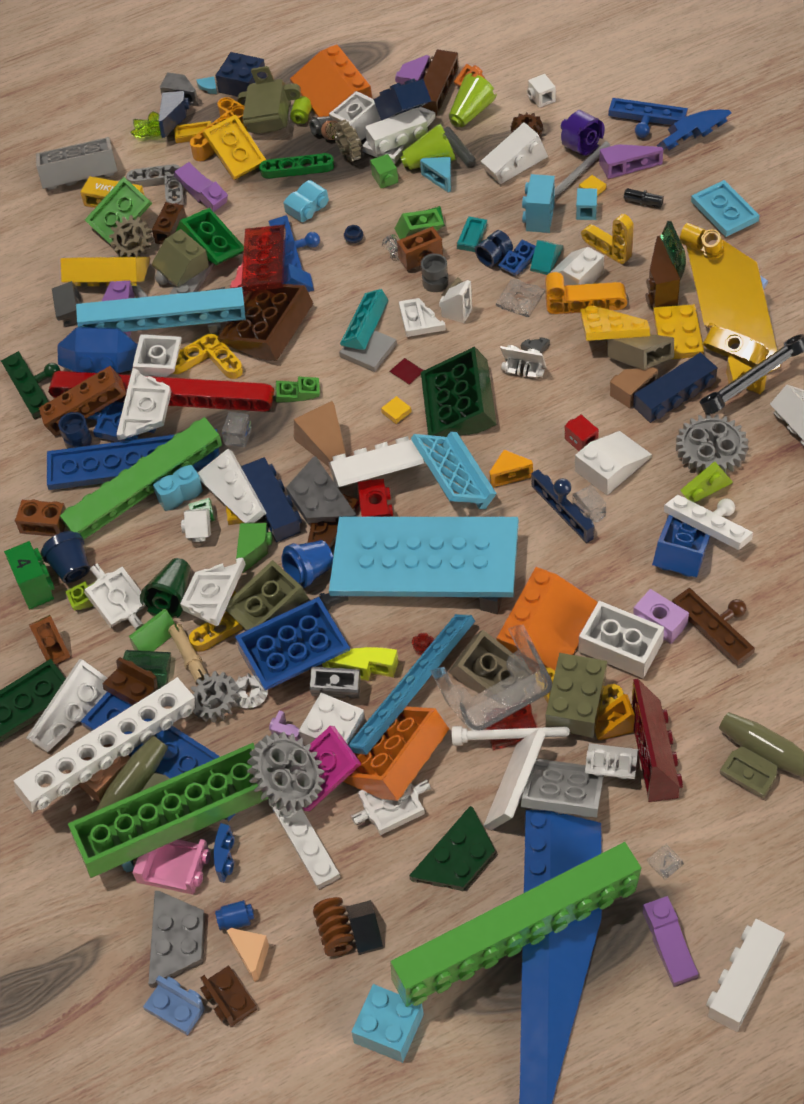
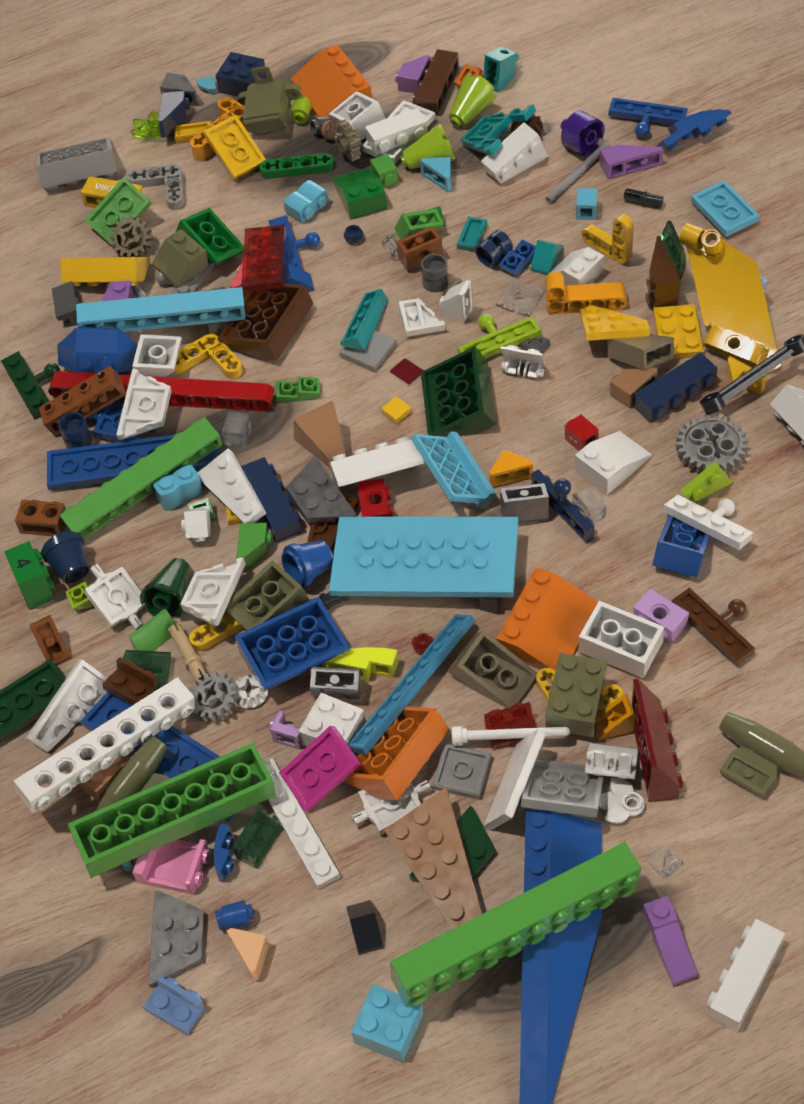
(167, 221): reddish brown brick -> none
(201, 187): medium lavender slope -> none
(229, 996): reddish brown bracket -> none
(257, 838): none -> clear green hinge
(275, 761): light grey gear -> none
(332, 926): dark orange piece -> none
(361, 193): none -> green slope
(402, 98): dark blue brick -> none
(436, 855): none -> medium nougat wing
(459, 147): dark grey axle -> none
(462, 771): none -> light grey tile
(484, 133): none -> teal wing
(500, 67): none -> teal torso
(511, 335): none -> lime plate
(525, 502): none -> flat silver brick
(525, 685): clear windscreen -> none
(539, 203): medium azure brick -> none
(541, 90): white brick -> none
(593, 183): yellow tile -> none
(616, 801): none -> white plate

